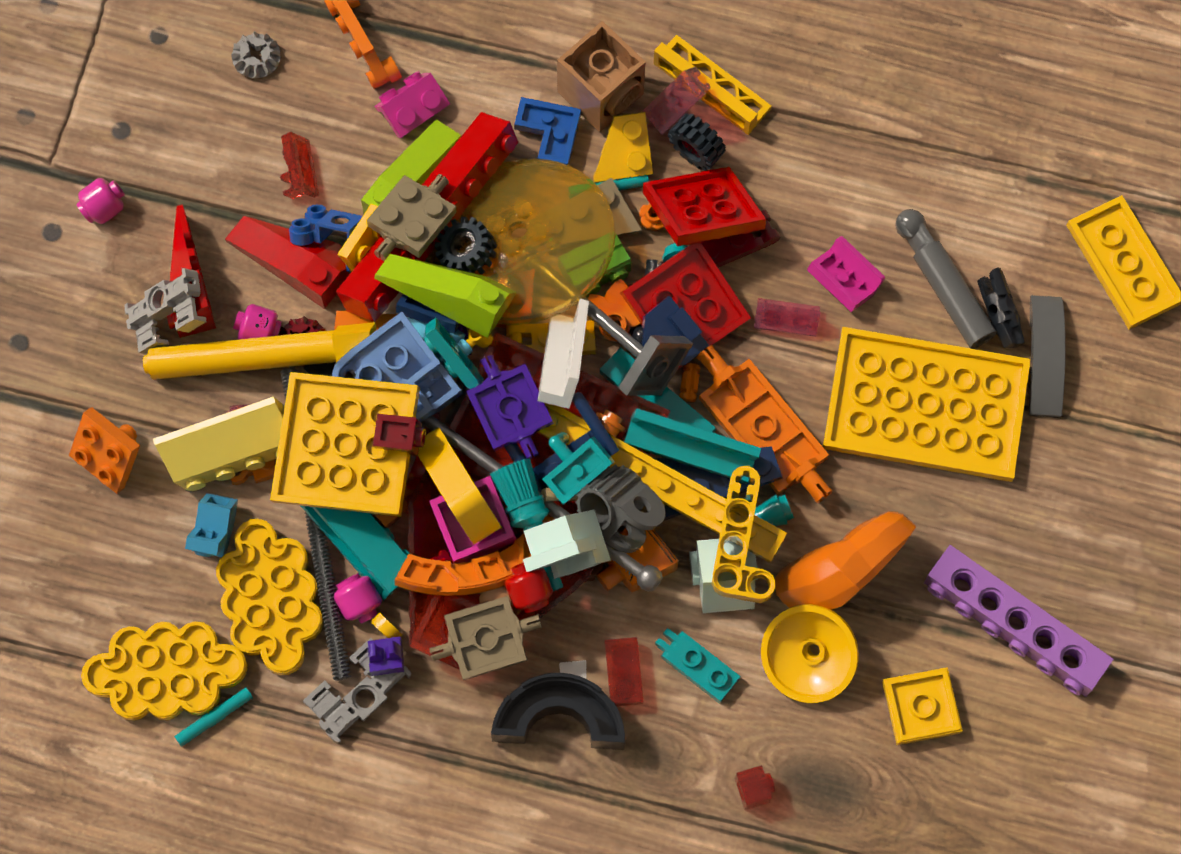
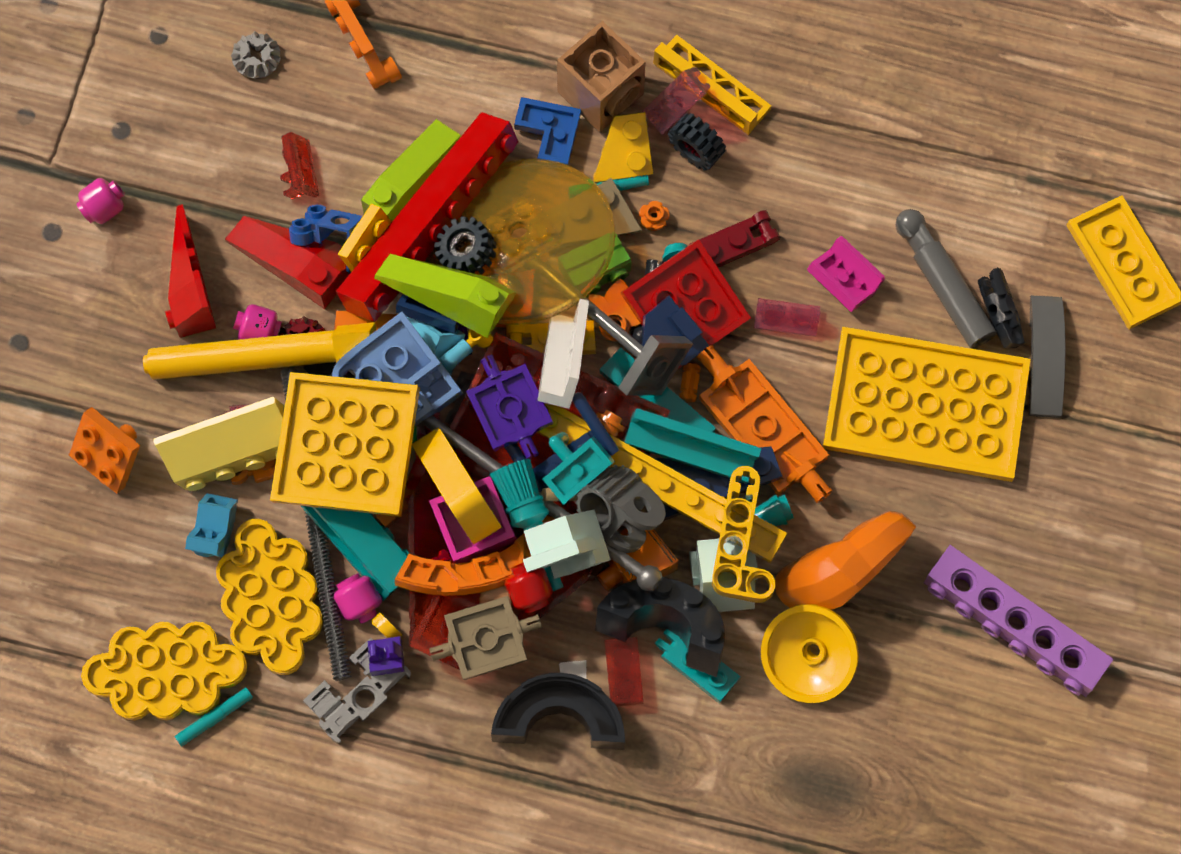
(176, 299): light grey piece -> none
(399, 434): dark red bracket -> none
(411, 216): dark tan plate -> none
(412, 103): dark pink bracket -> none
(456, 360): teal hinge -> none
(668, 607): none -> black brick
(703, 206): red plate -> none
(754, 787): clear red plate -> none
(922, 706): yellow plate -> none

